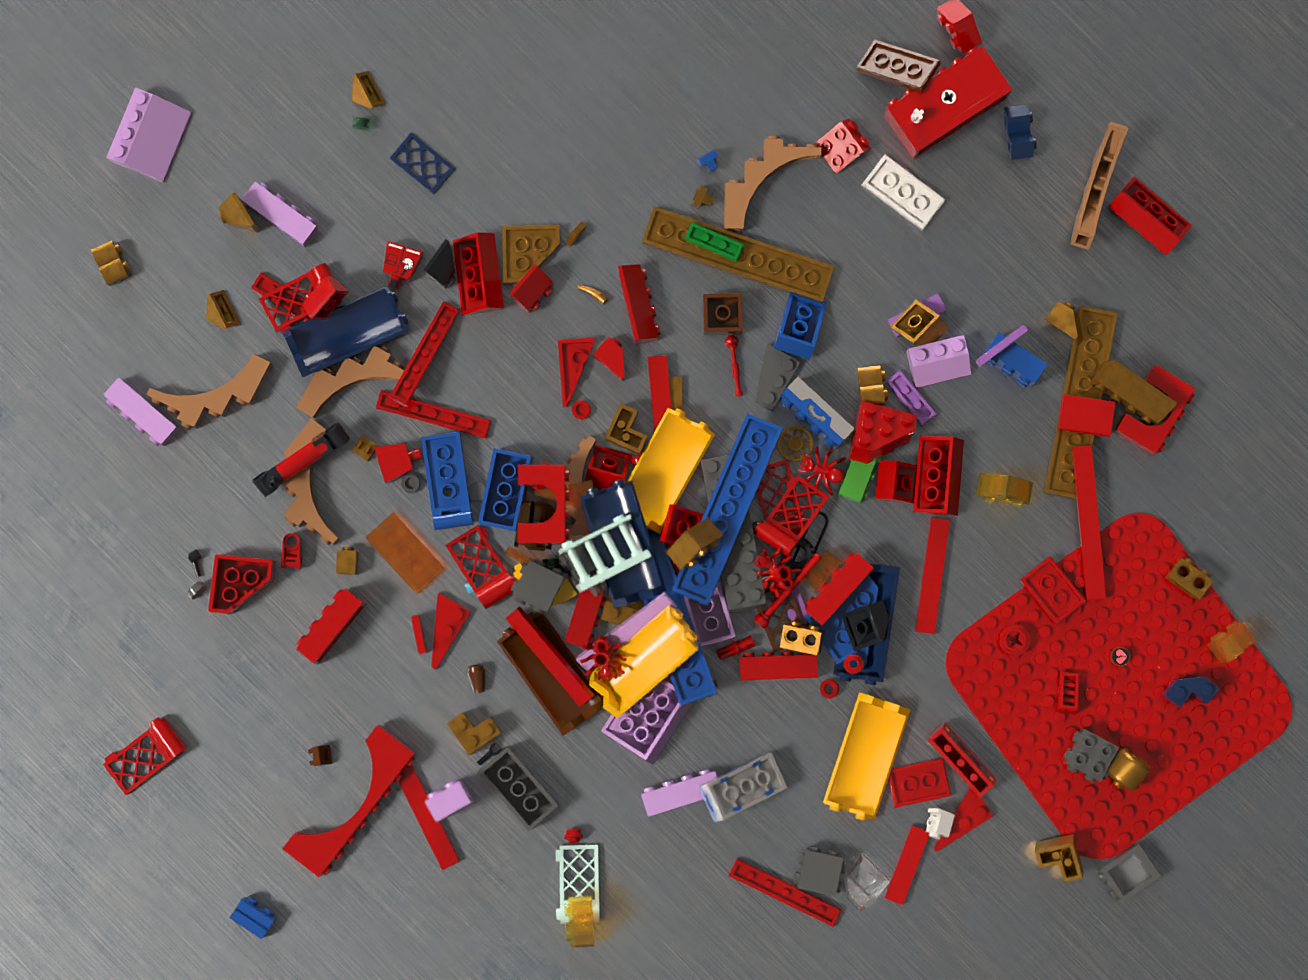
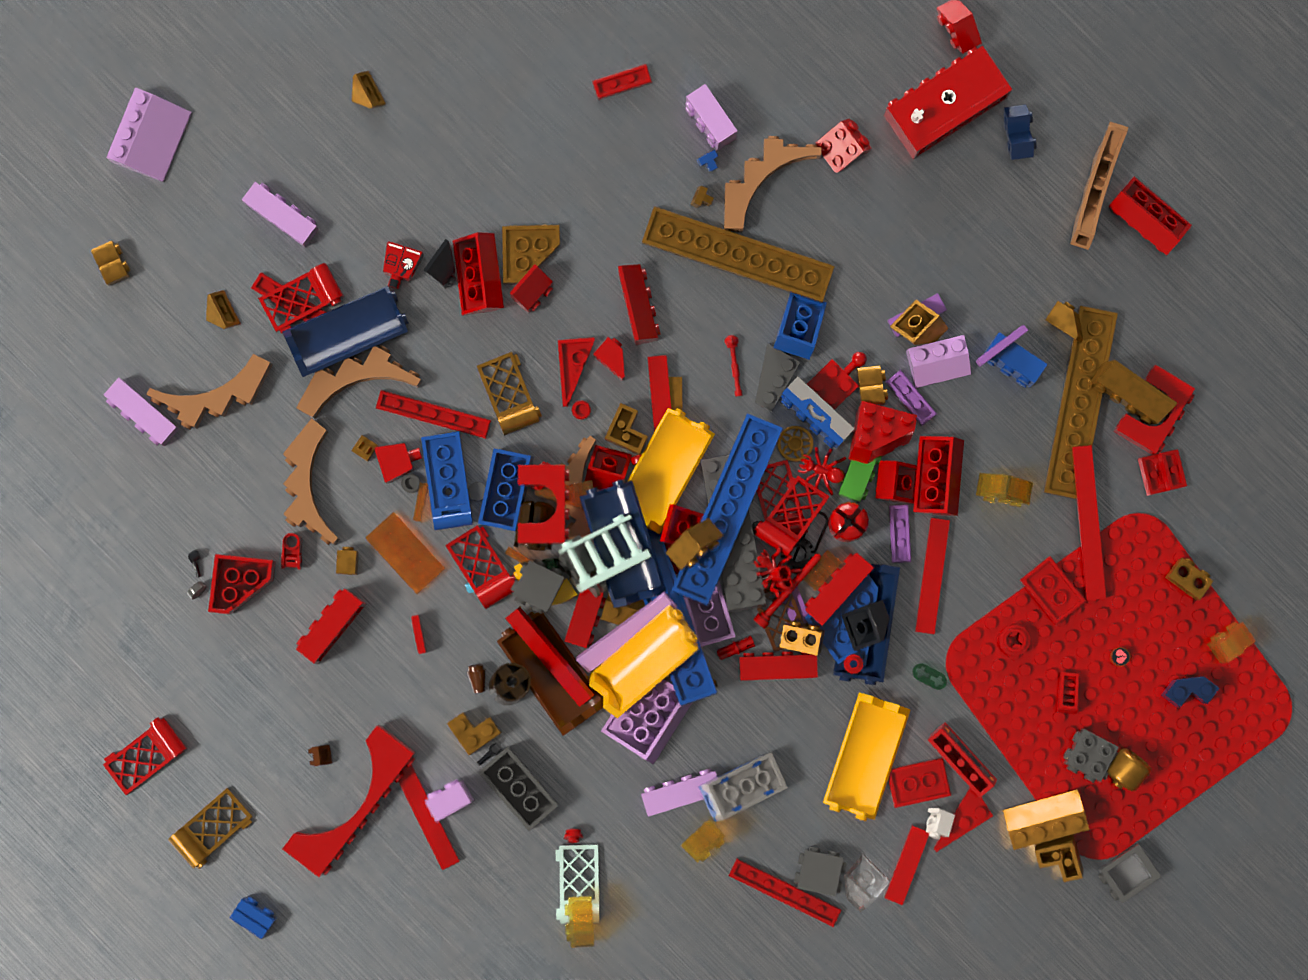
(189, 844): none -> pearl gold piece
(236, 214): pearl gold slope -> none
(319, 447): piece -> none
(324, 298): red slope -> none
(361, 123): clear green bush -> none
(420, 503): none -> clear orange tile
(422, 147): dark blue window -> none
(424, 354): red tile -> none
(448, 623): red wing -> none
(506, 673): none -> dark brown cylinder
(520, 415): none -> pearl gold piece
(575, 233): pearl gold tile -> none
(594, 293): pearl gold helmet -> none
(602, 658): red animal -> none
(622, 82): none -> red tile
(703, 841): none -> clear yellow brick
(710, 118): none -> lavender brick
(714, 242): green tile -> none
(722, 314): reddish brown brick -> none
(824, 684): red plate -> none
(834, 383): none -> red plate
(859, 522): none -> red cylinder
(898, 66): tile -> none
(900, 533): none -> medium lavender tile
(903, 192): white tile -> none
(926, 680): none -> clear green beam
(1045, 819): none -> slope
(1086, 416): red piece -> none
(1162, 472): none -> red slope

